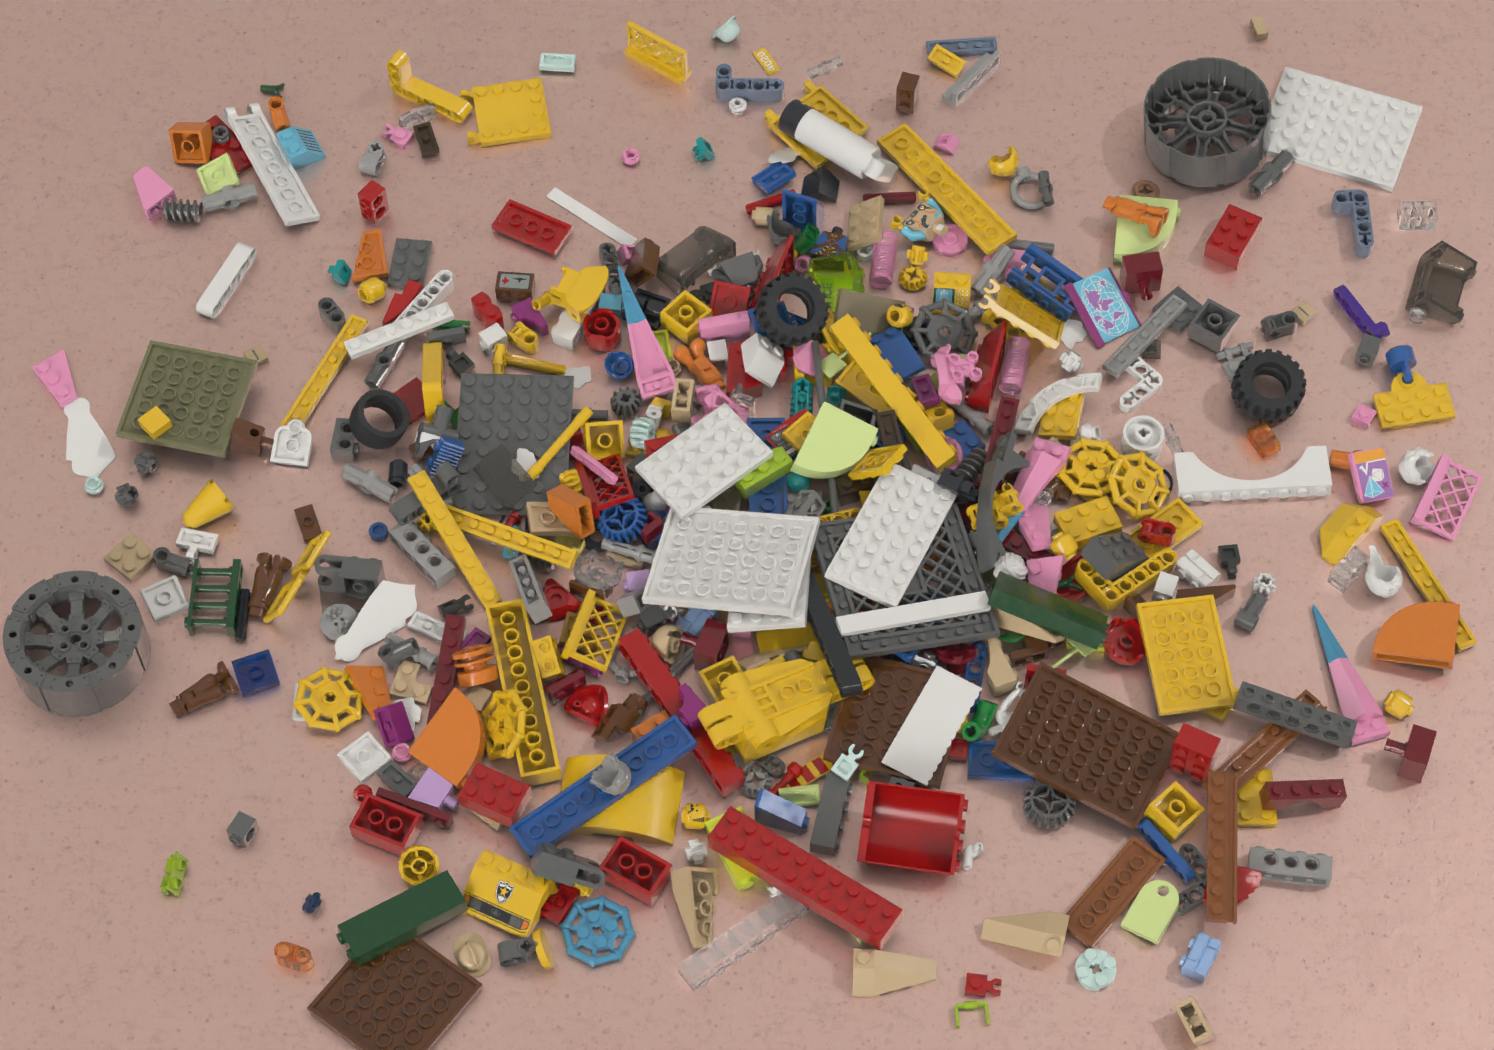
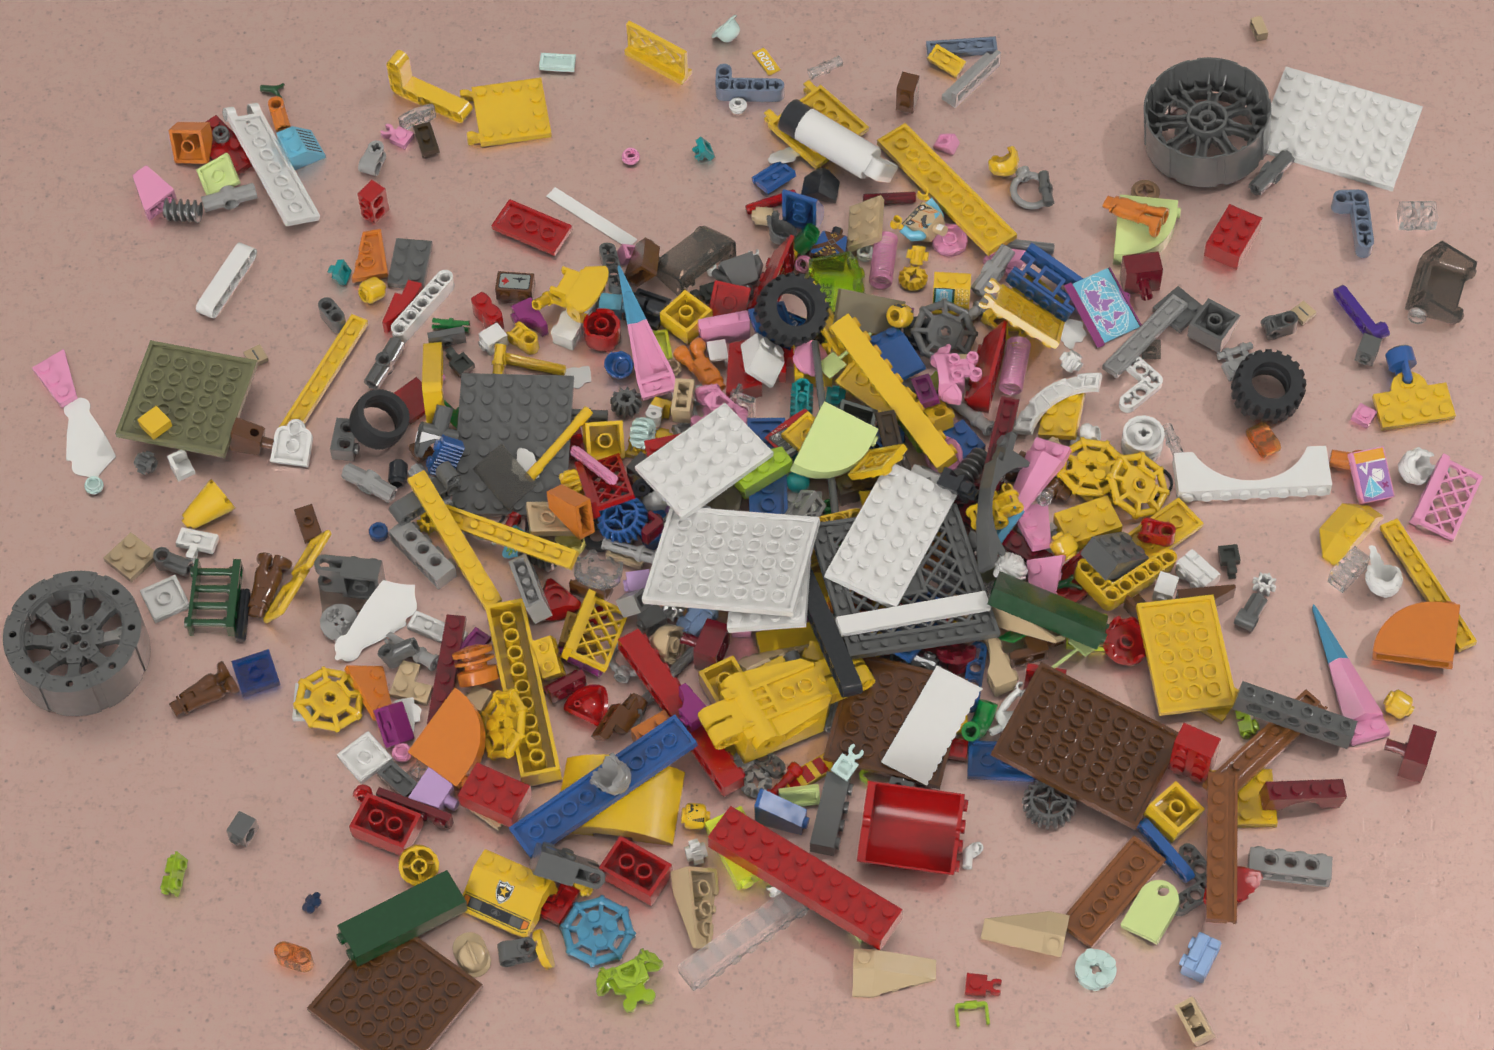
(126, 495): dark grey gear -> none
(180, 465): none -> white panel
(399, 330): white plate -> none
(453, 606): pearl dark grey plate -> none
(630, 979): none -> lime piece
(1248, 725): none -> lime hinge

